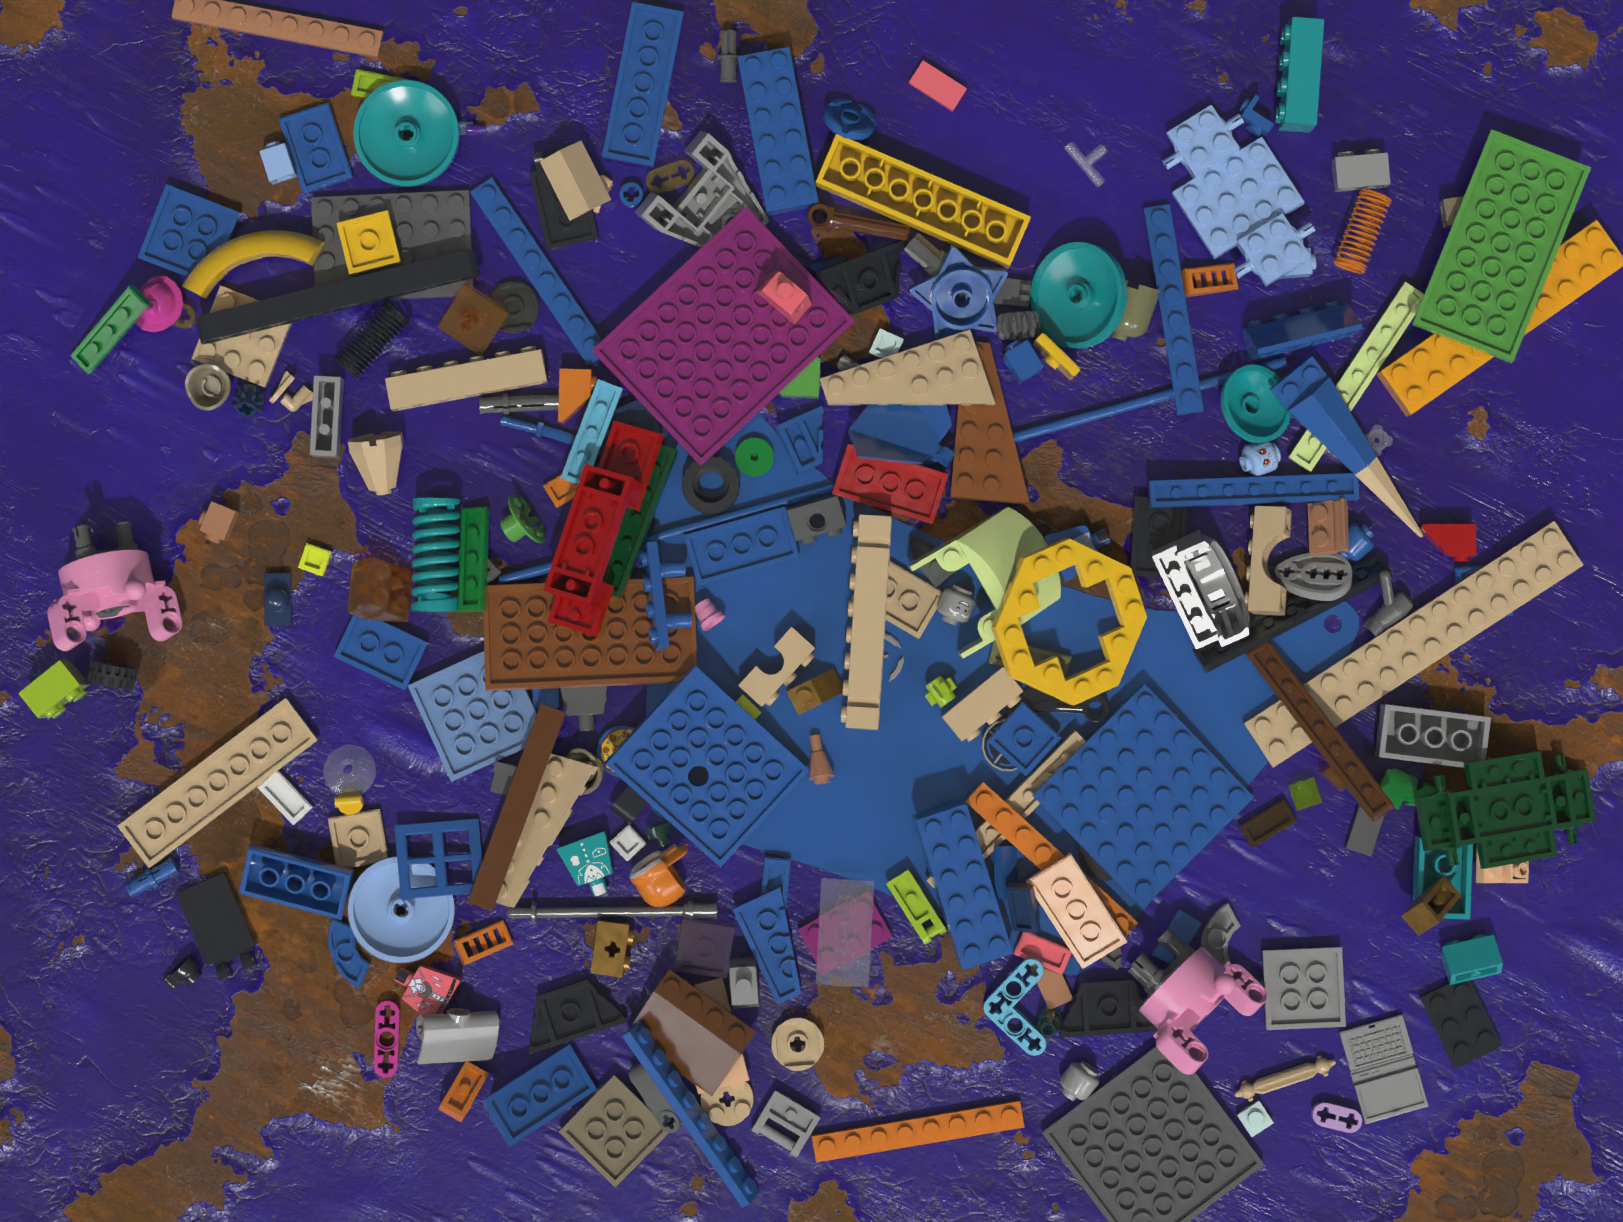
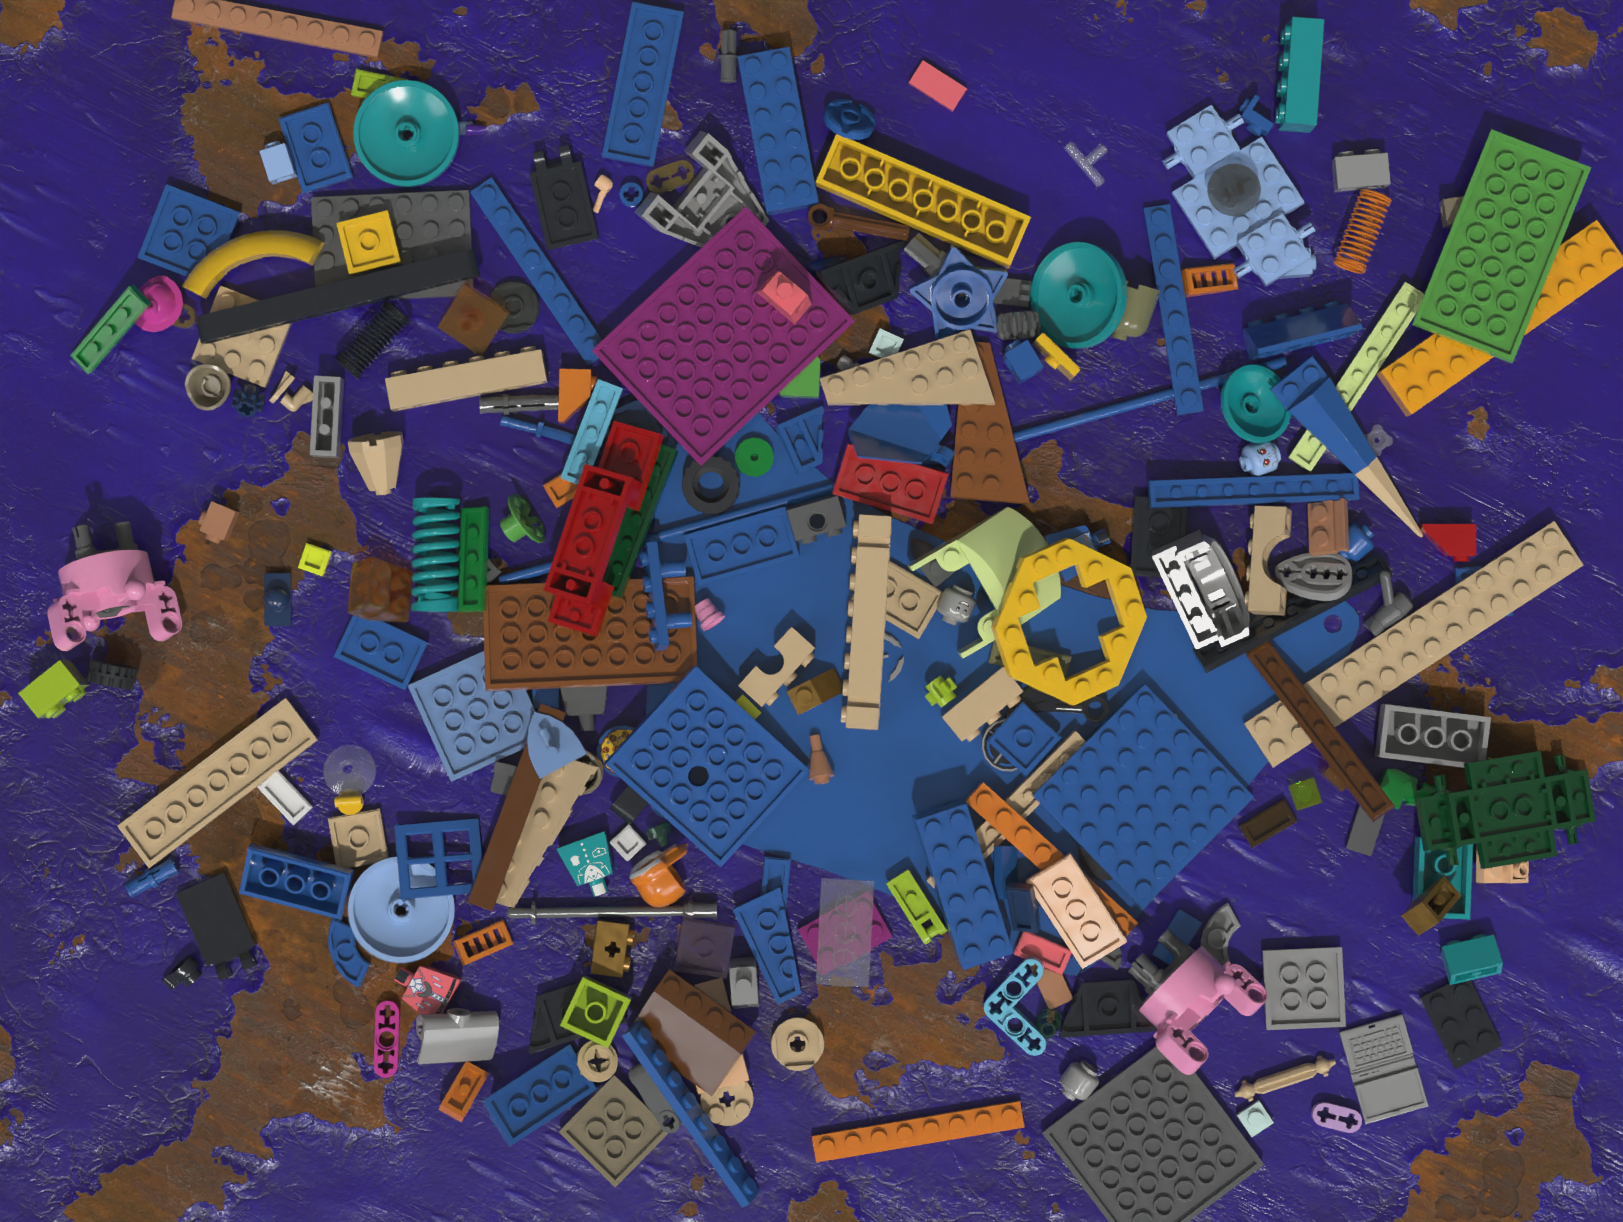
(551, 744): none -> medium blue shield
(575, 180): tan piece -> none
(596, 1011): none -> lime brick
(605, 1069): none -> tan gear
(791, 1116): light grey plate -> none
(1233, 189): none -> clear smoke piece

